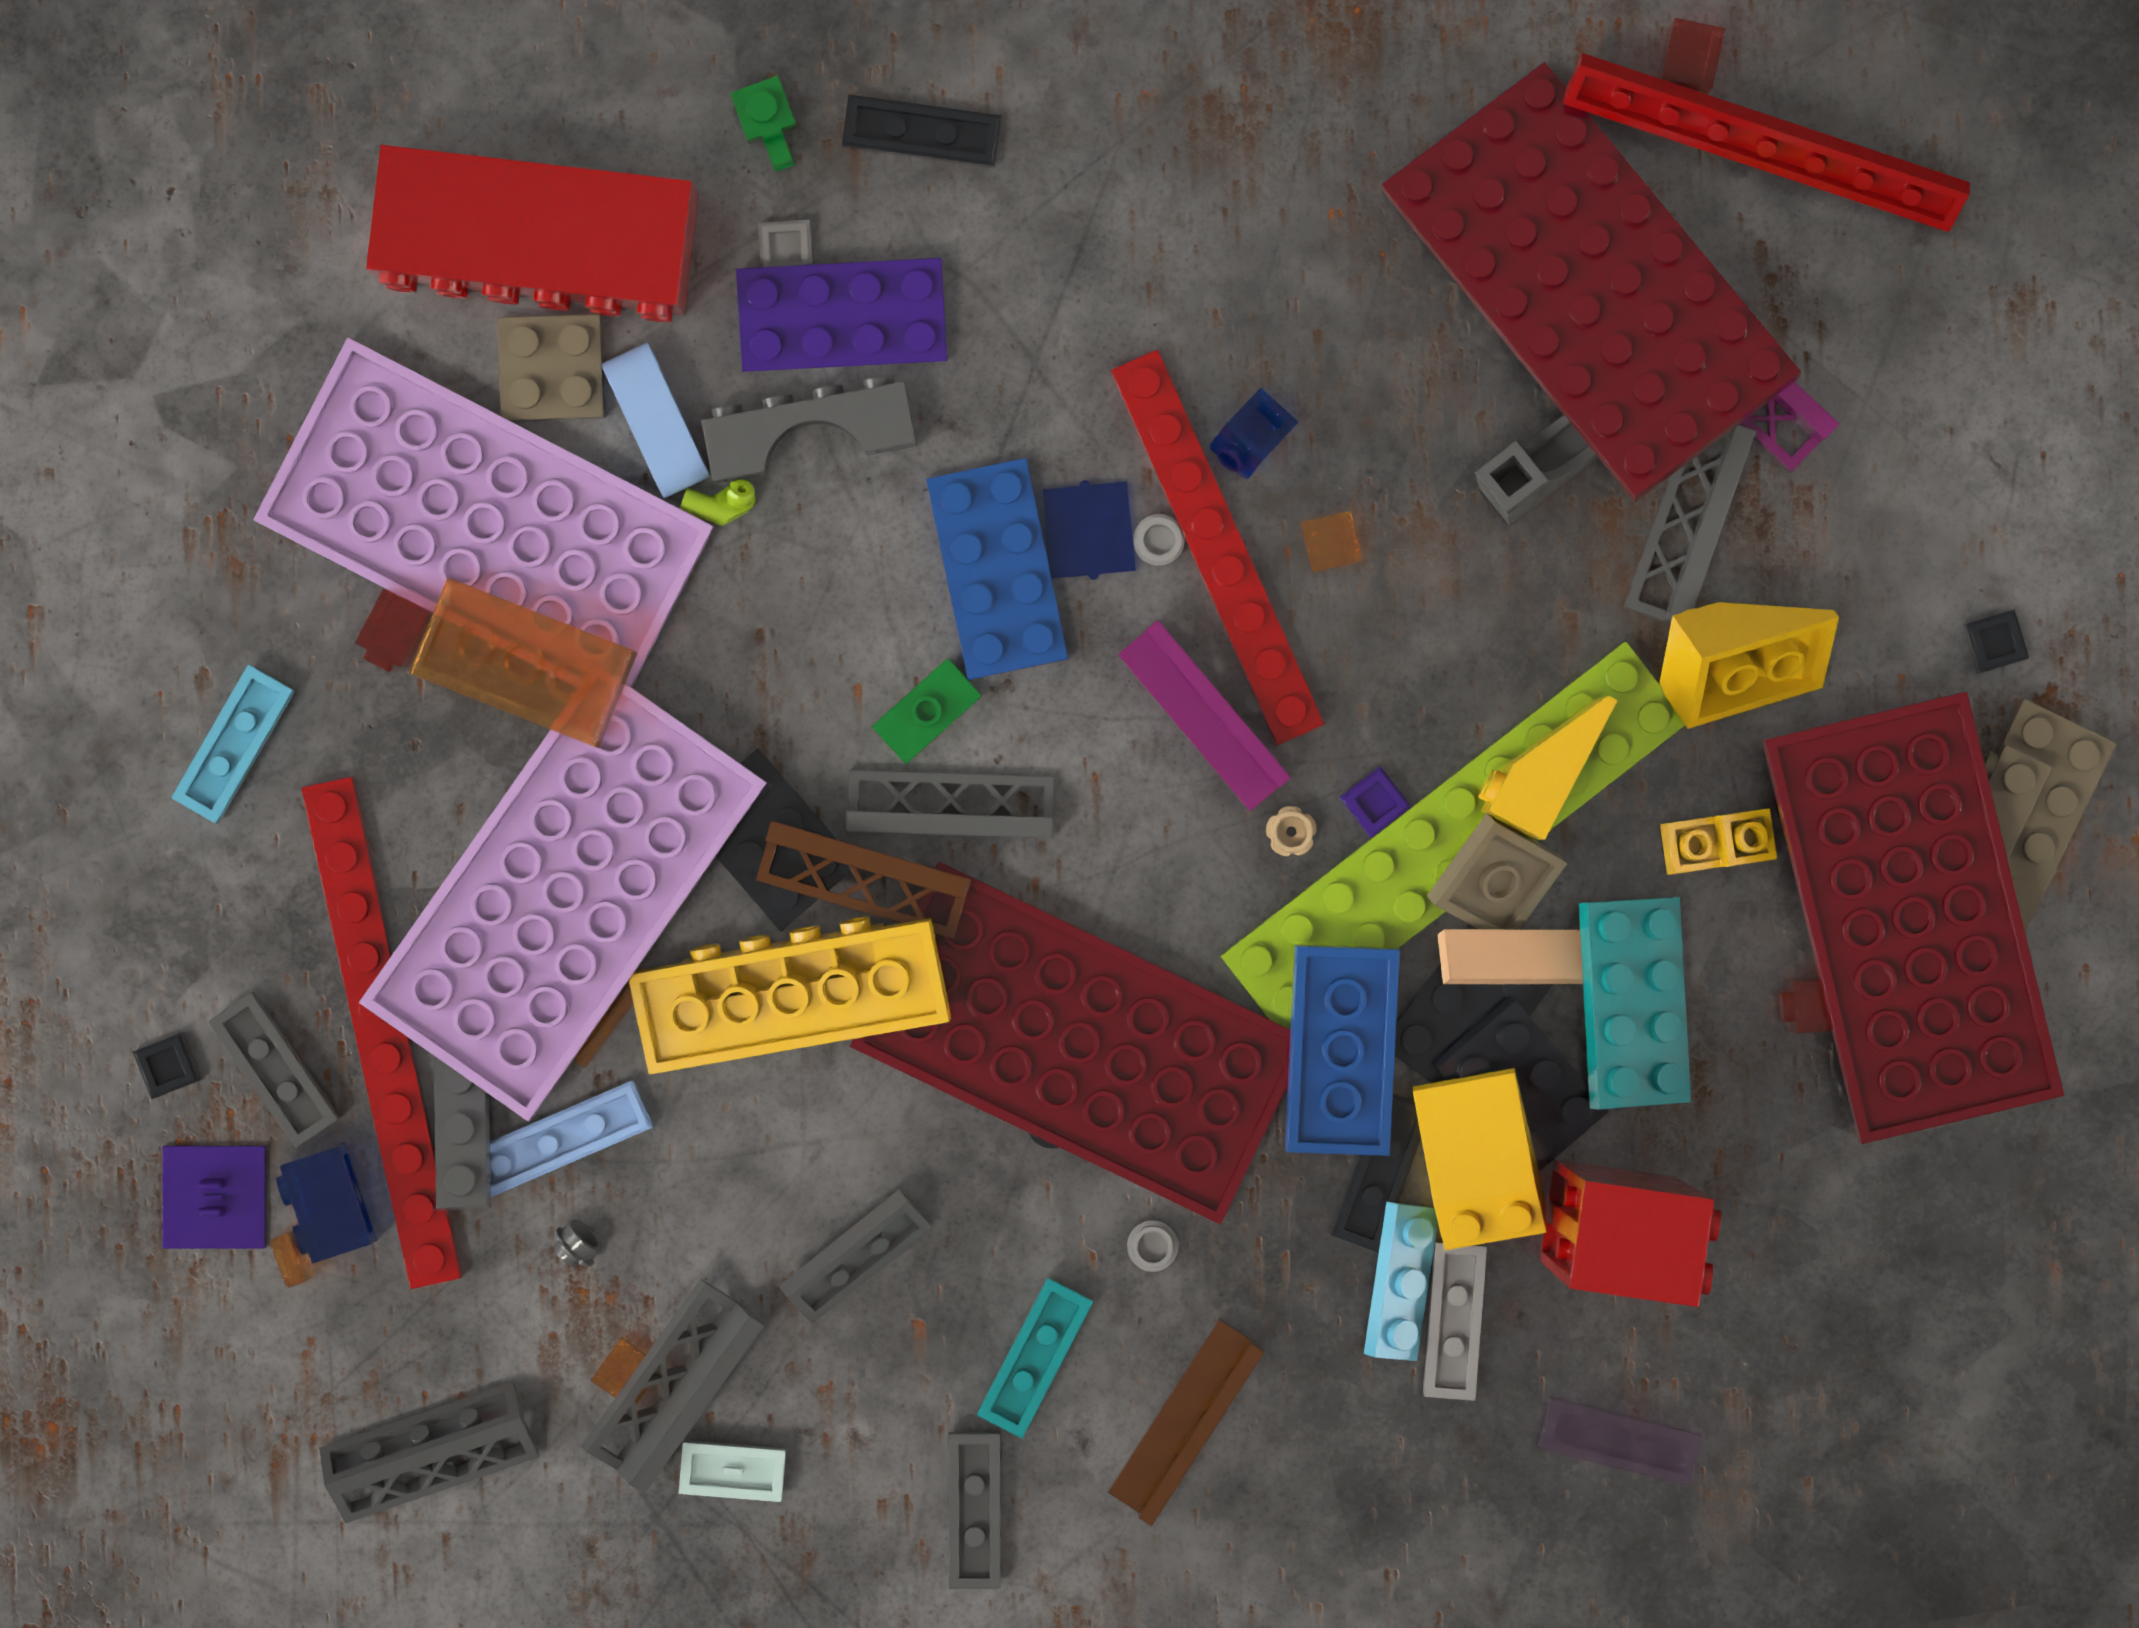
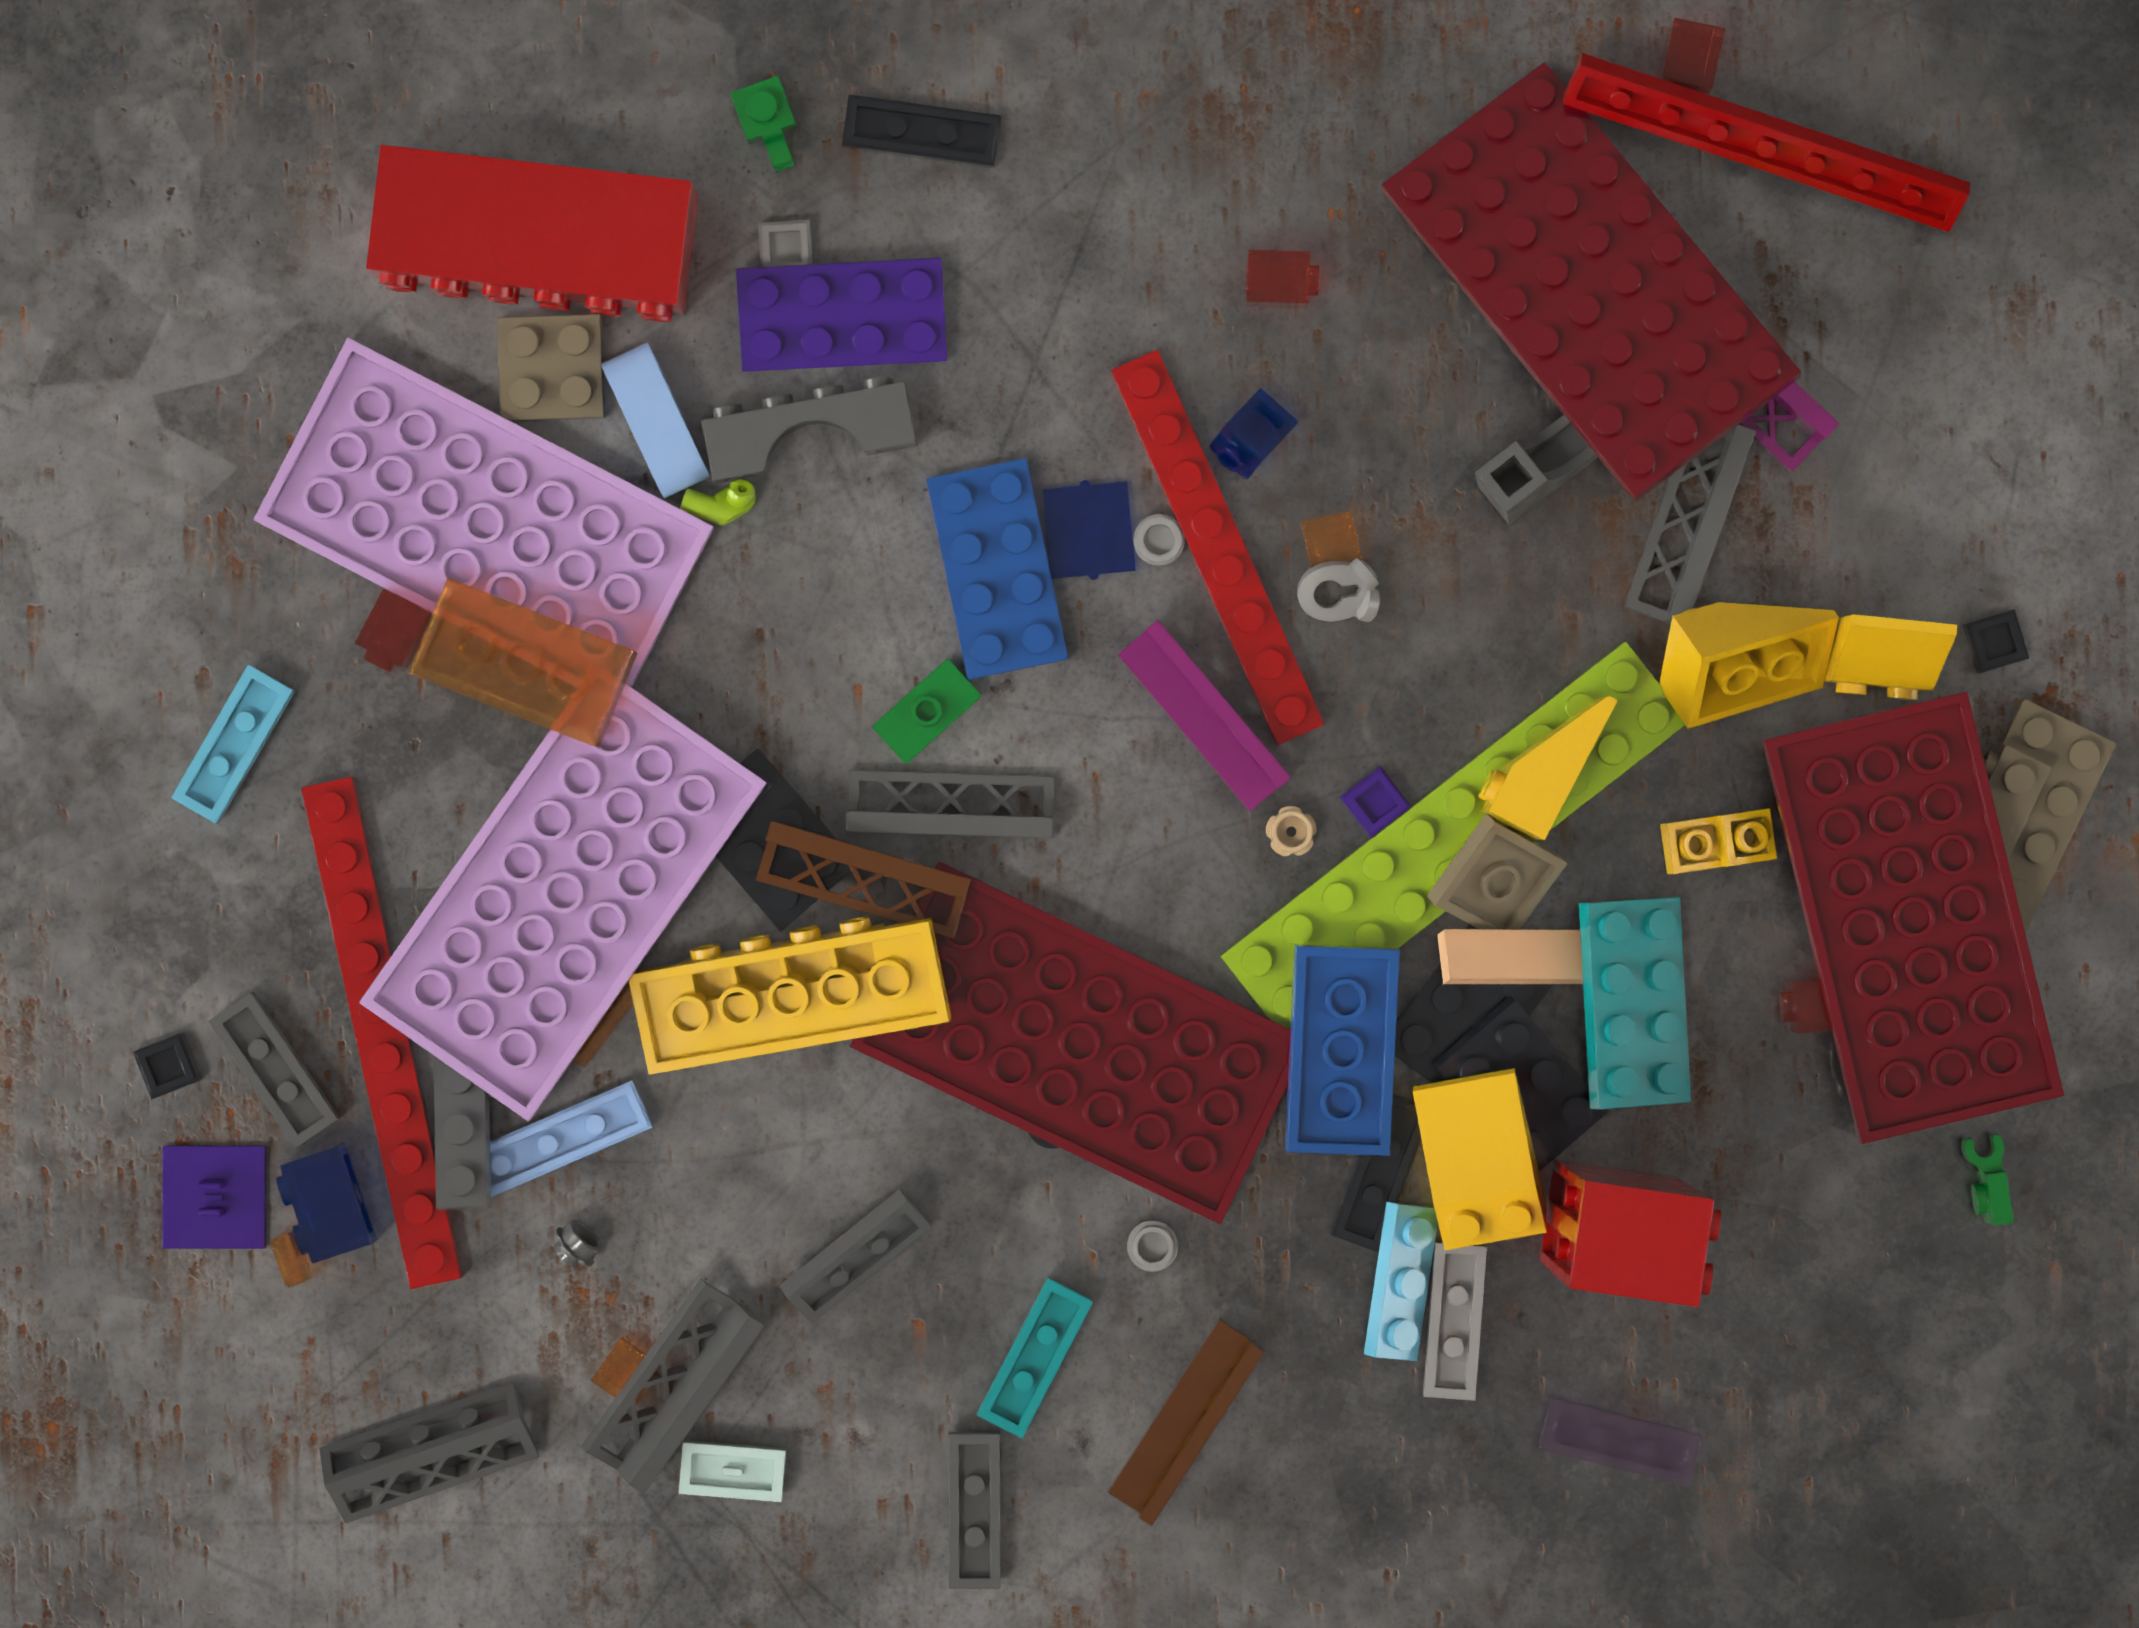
(1280, 279): none -> clear red brick
(1362, 604): none -> light grey piece
(1888, 655): none -> yellow slope
(1992, 1192): none -> green plate

